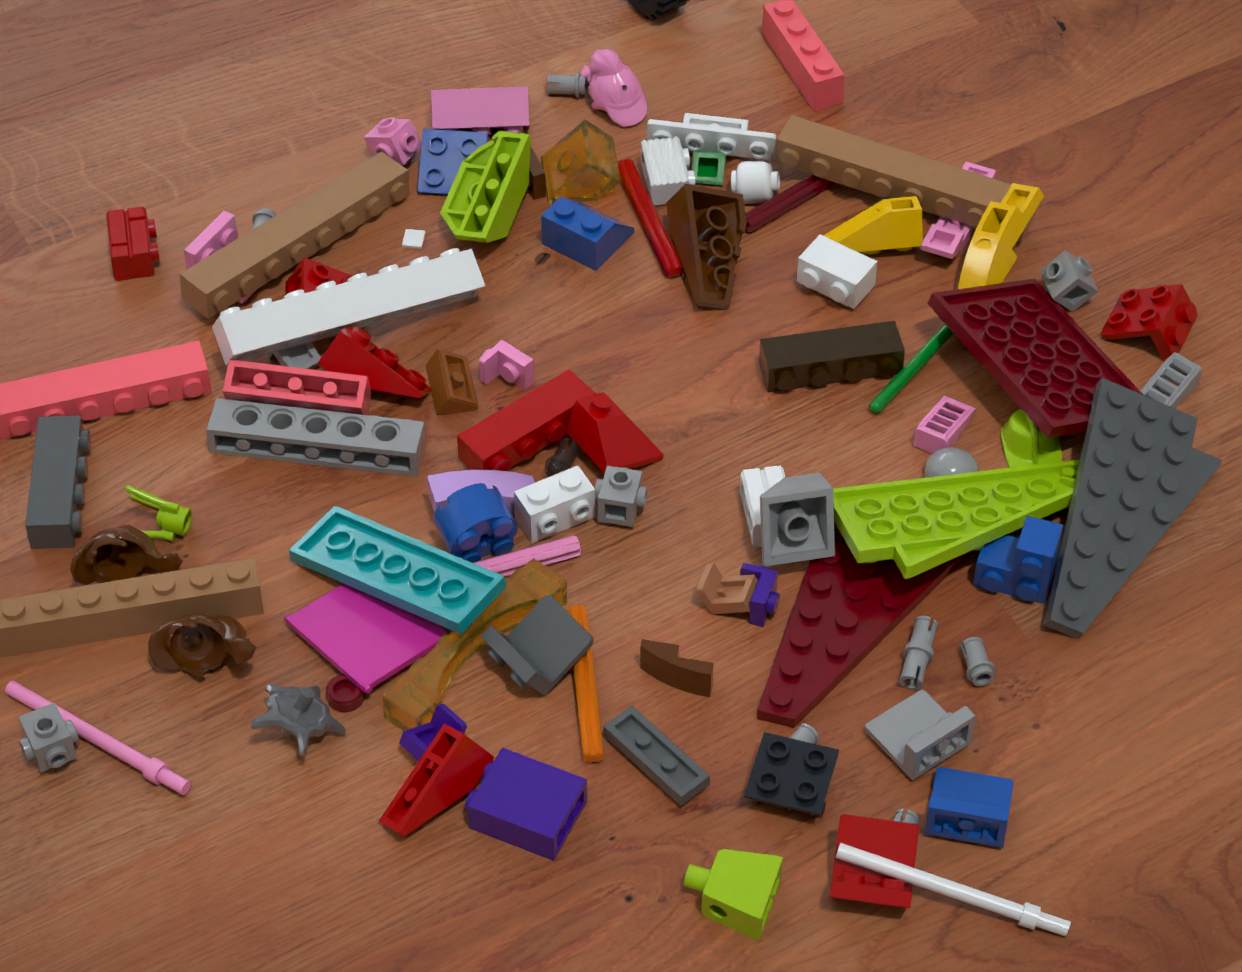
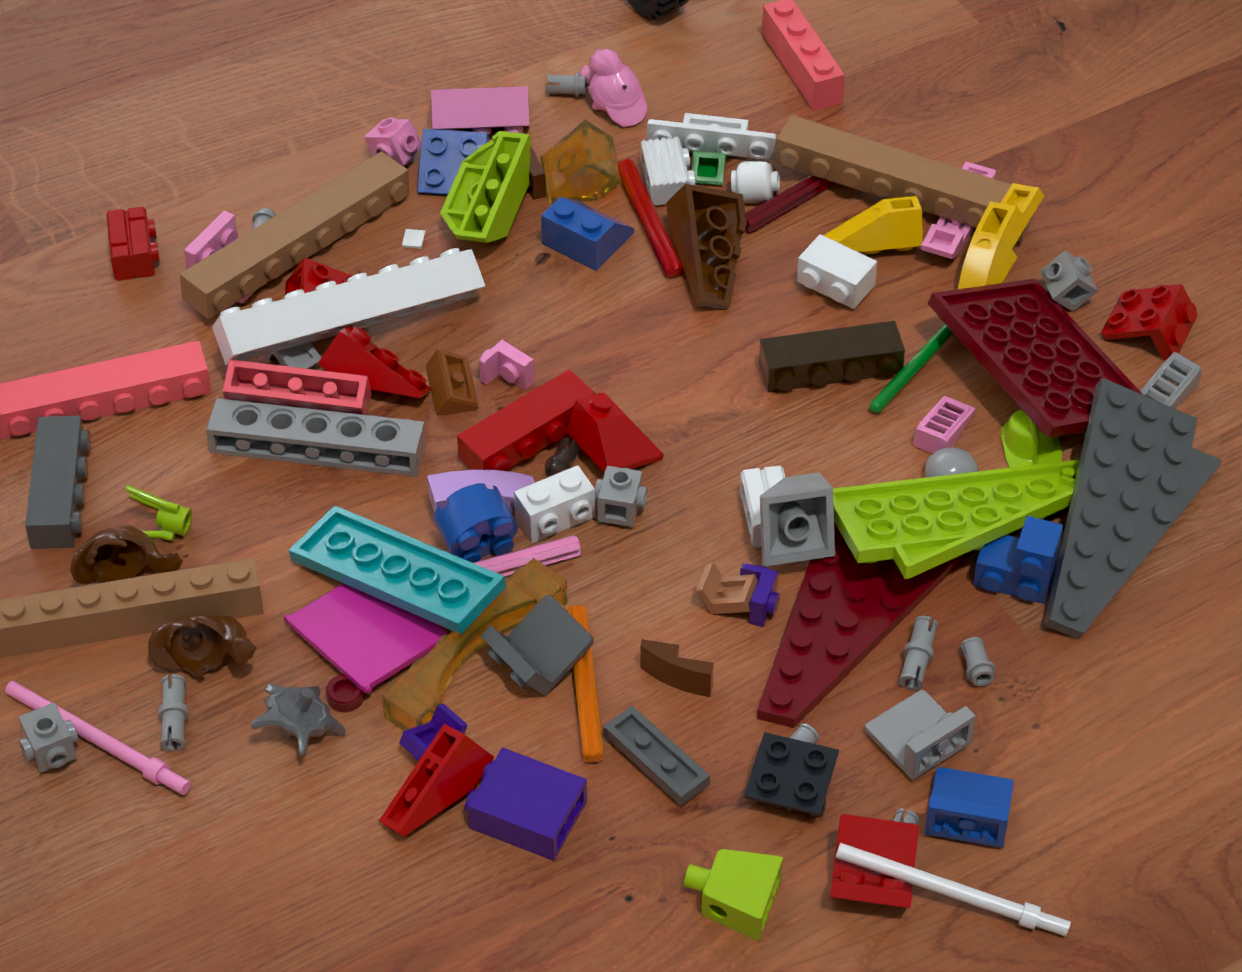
(173, 713): none -> light grey pin

